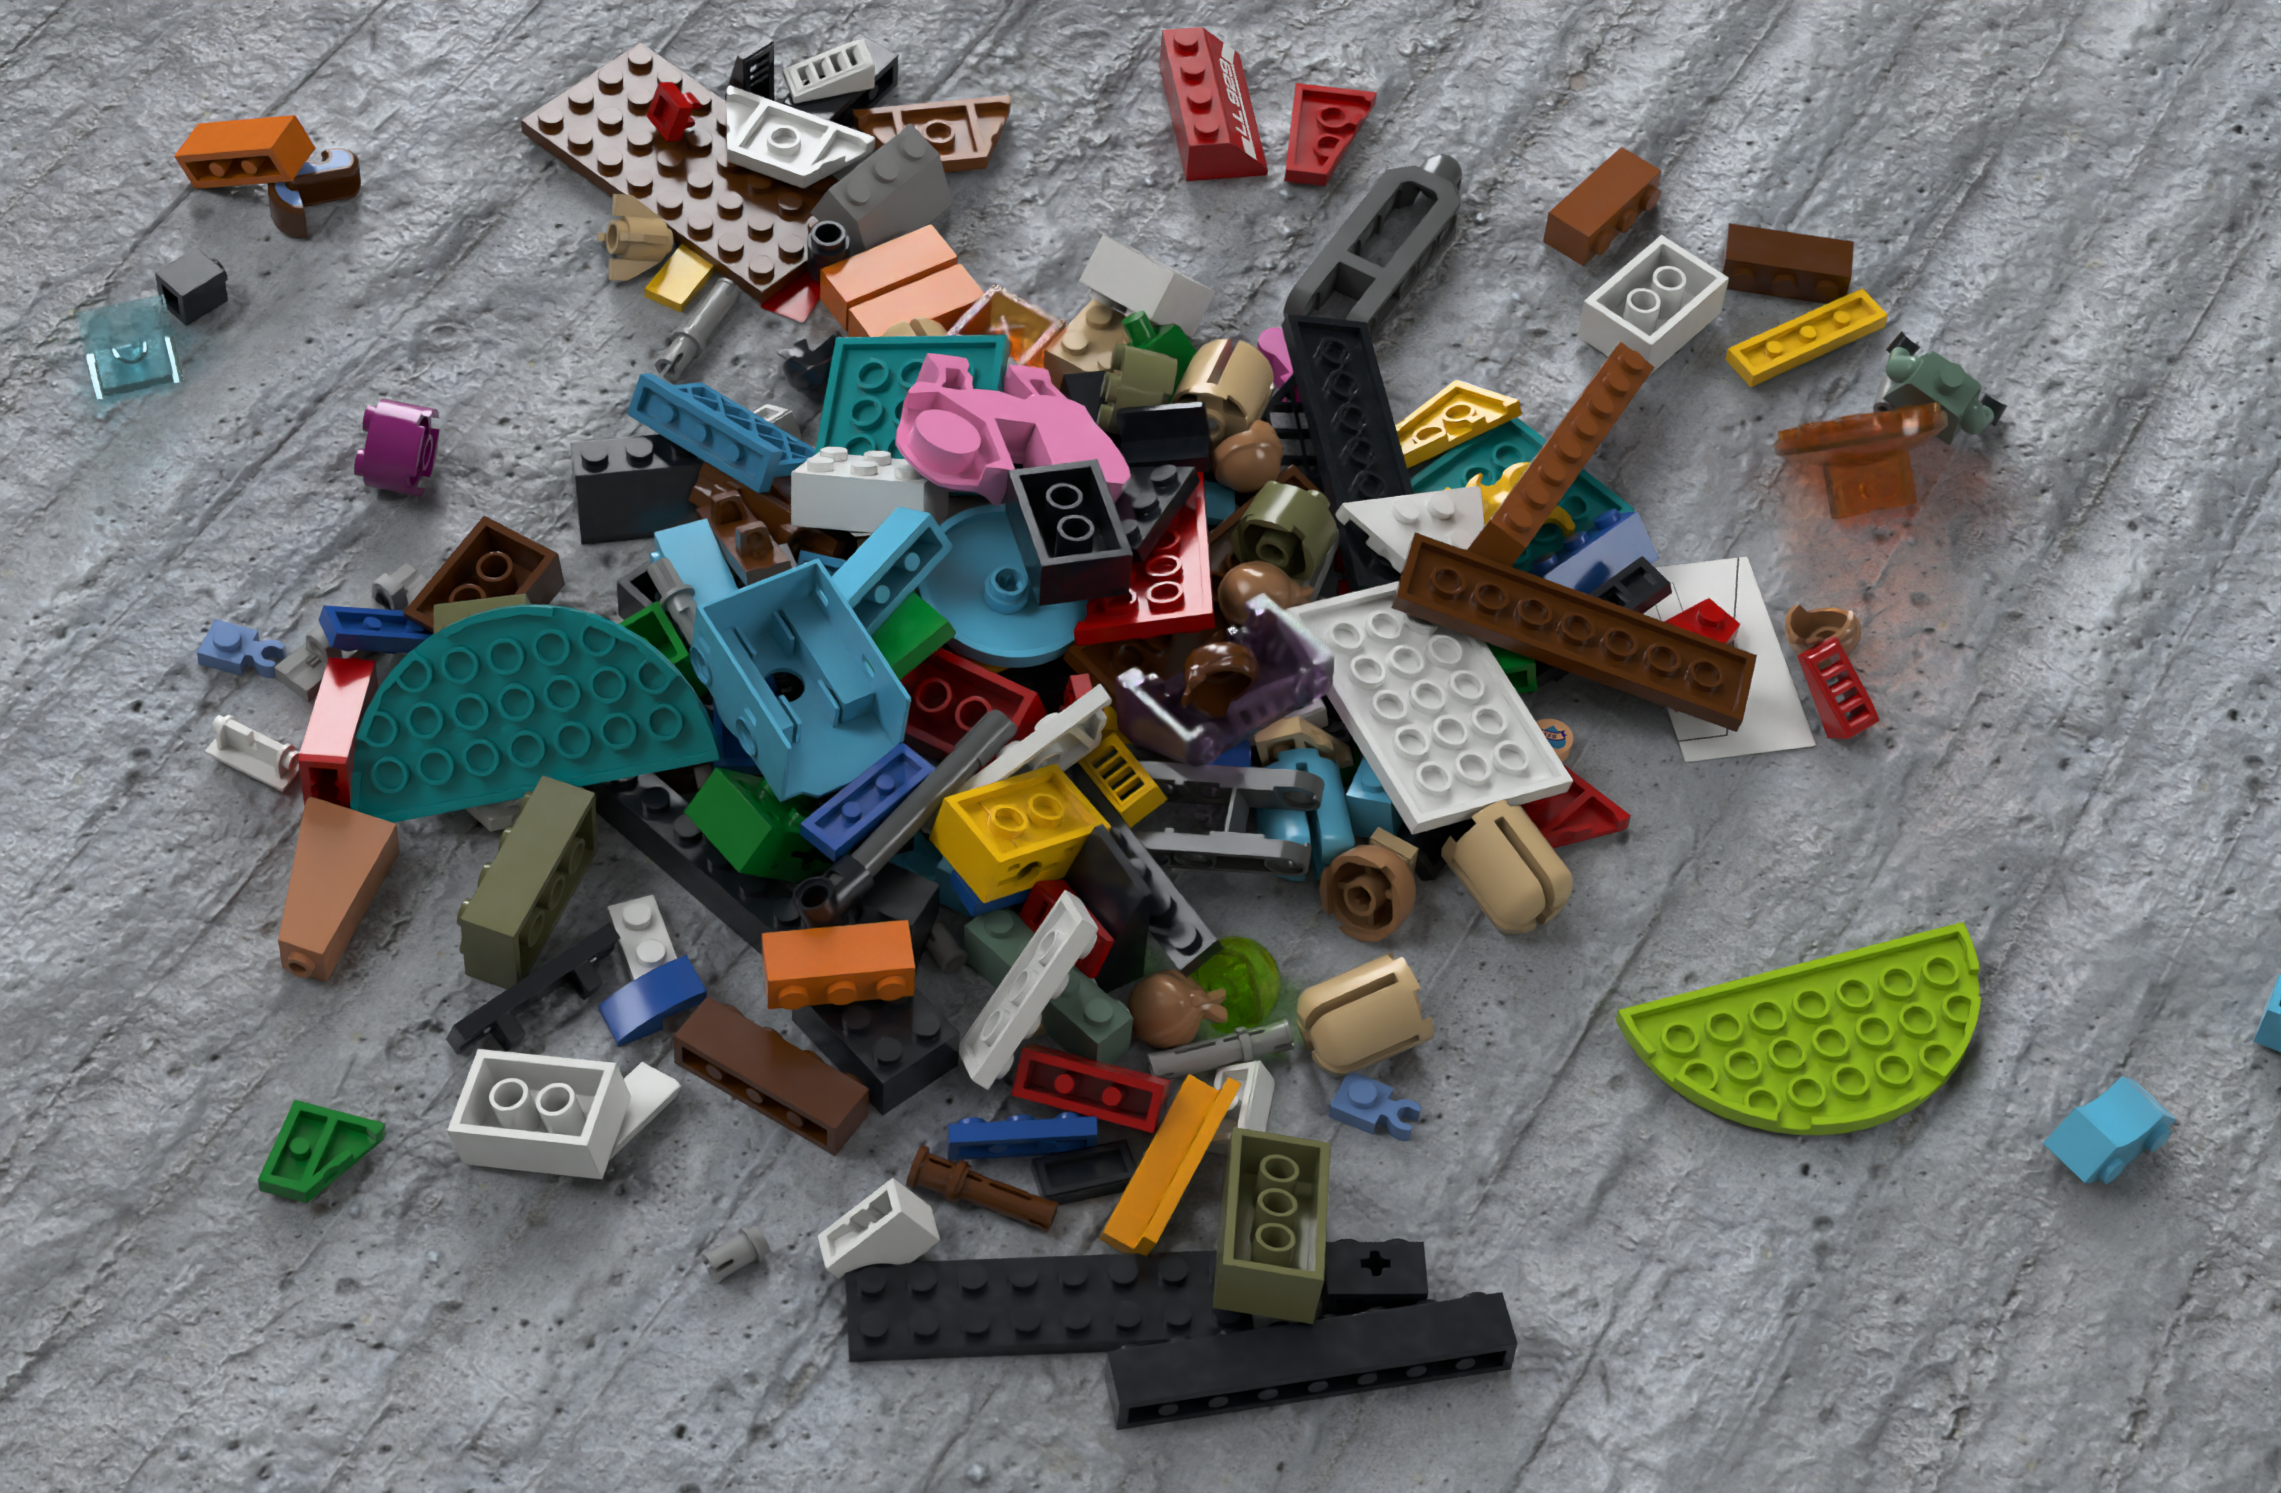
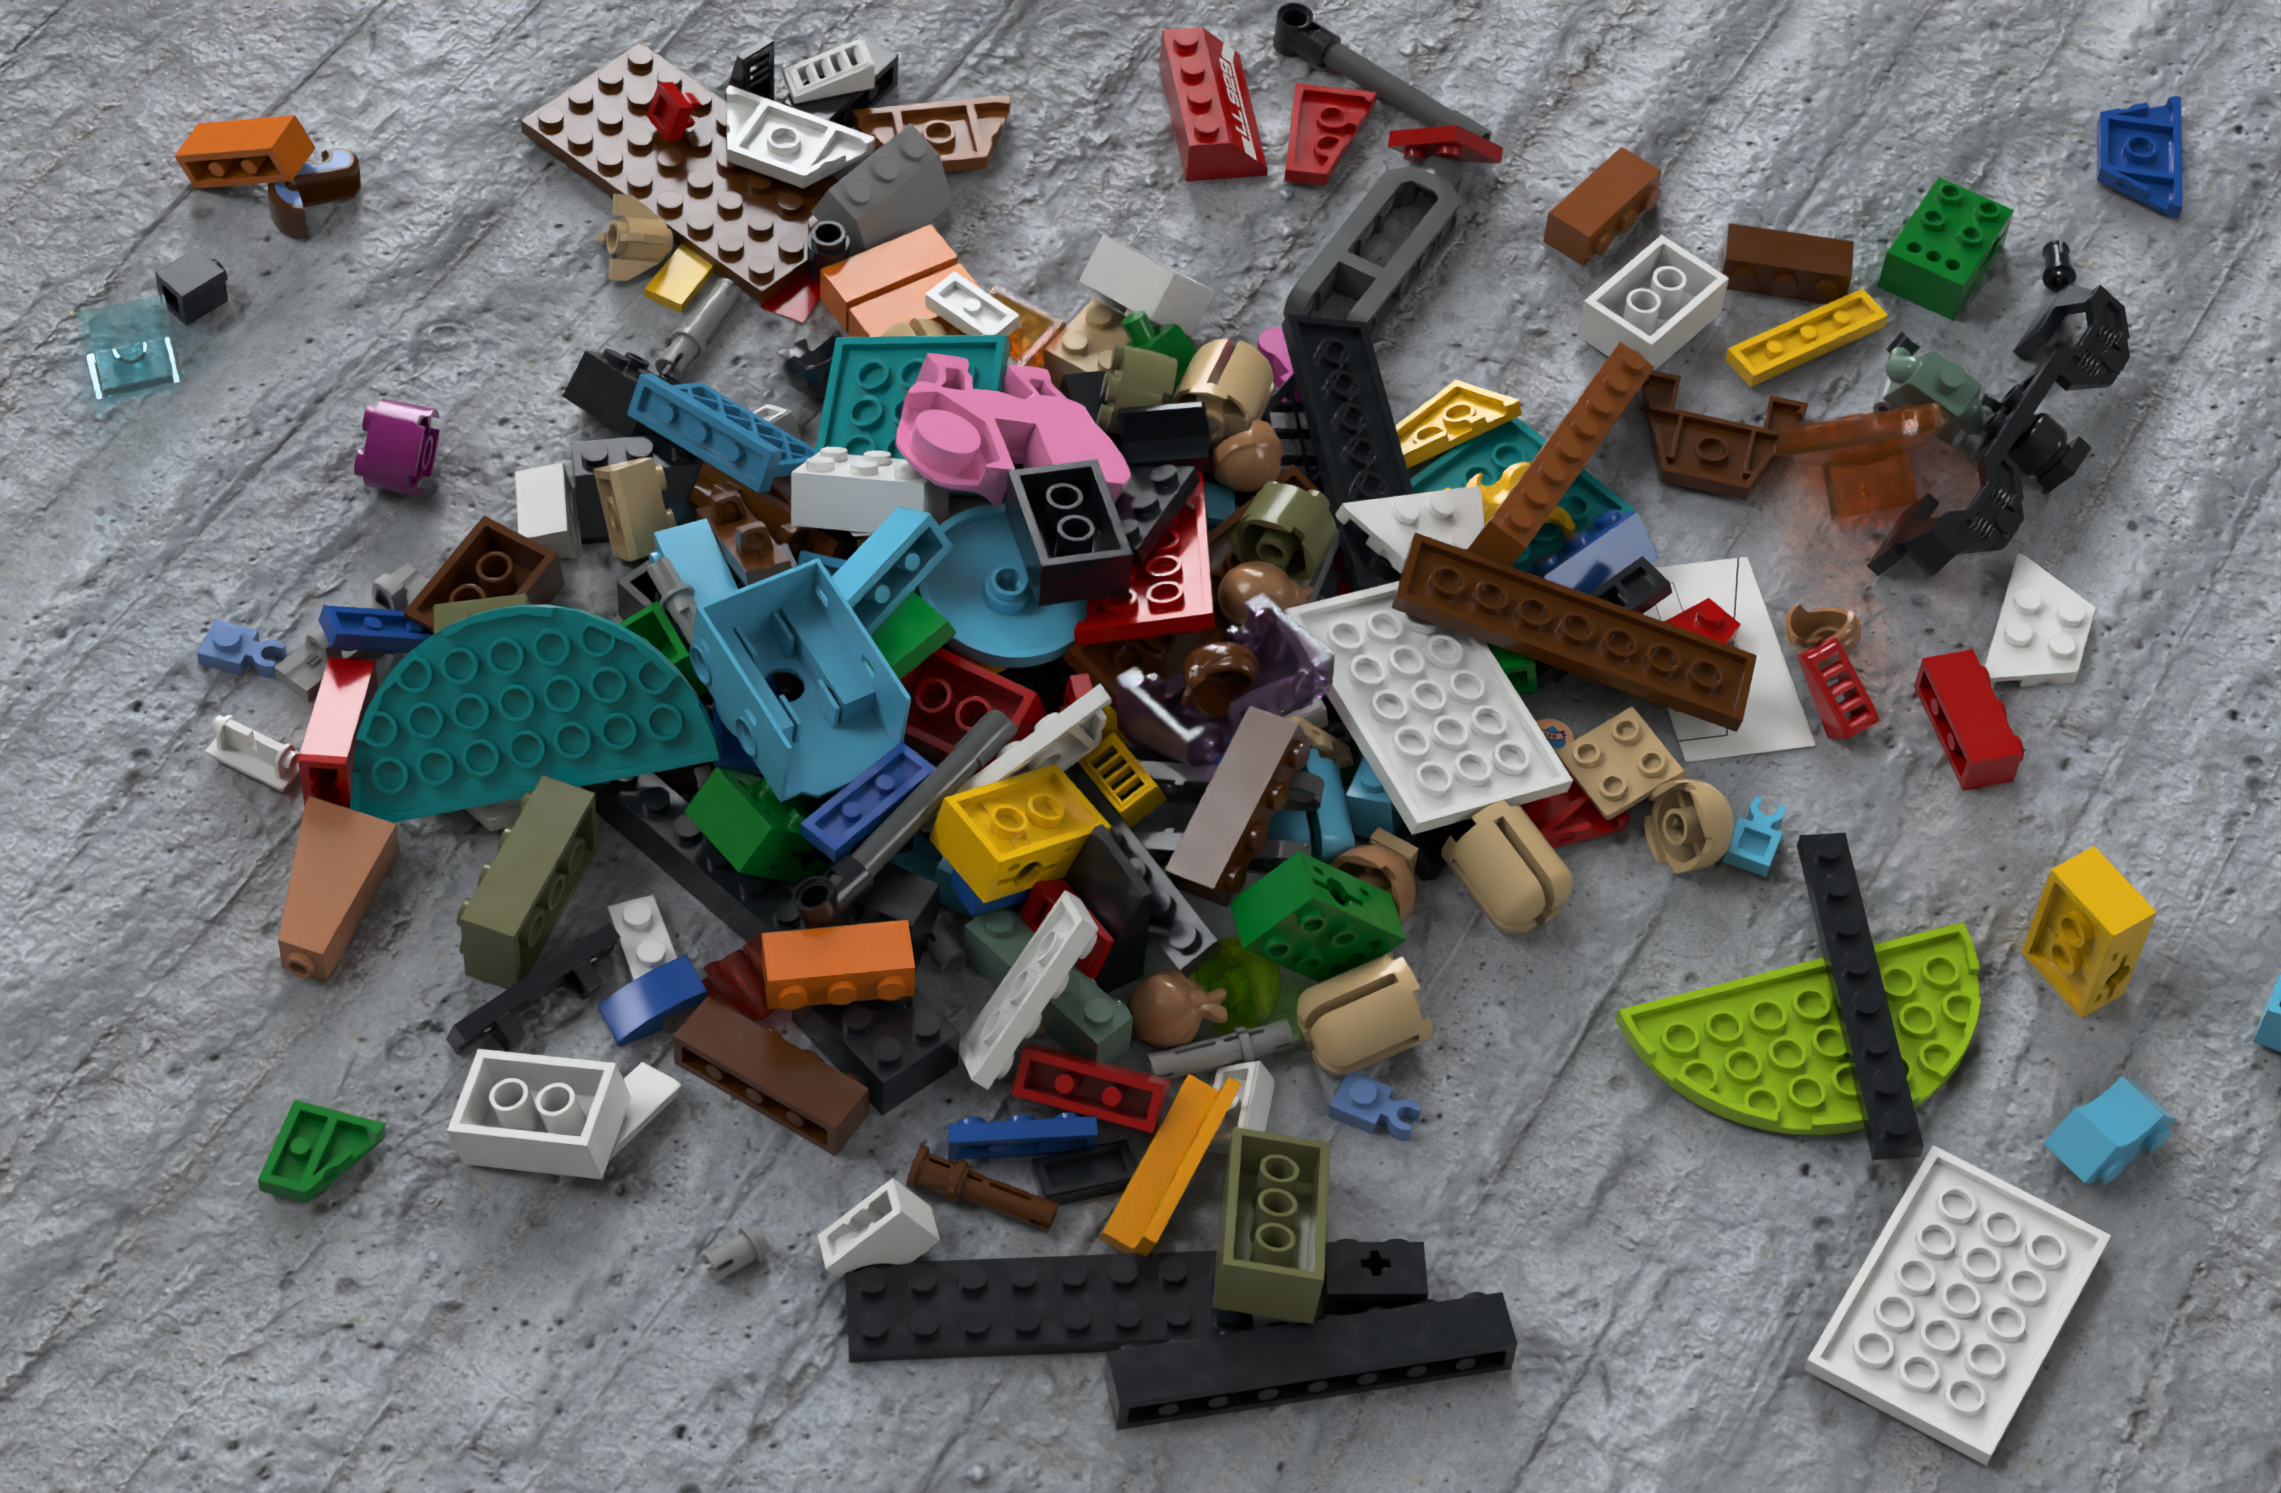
(547, 508): none -> white hinge
(606, 386): none -> black slope
(633, 506): none -> tan slope
(740, 980): none -> clear red brick
(970, 307): none -> white plate
(1238, 806): none -> brick
(1301, 36): none -> dark grey piece
(1316, 919): none -> green piece
(1444, 142): none -> red wing
(1619, 763): none -> tan bracket
(1689, 825): none -> tan cylinder
(1709, 450): none -> reddish brown wing
(1756, 840): none -> medium azure plate
(1859, 997): none -> black plate
(1945, 248): none -> green piece
(1958, 1304): none -> white plate
(1968, 719): none -> red brick
(2019, 438): none -> black piece
(2038, 629): none -> white wing
(2057, 266): none -> black pin
(2088, 931): none -> yellow piece
(2143, 154): none -> blue wing

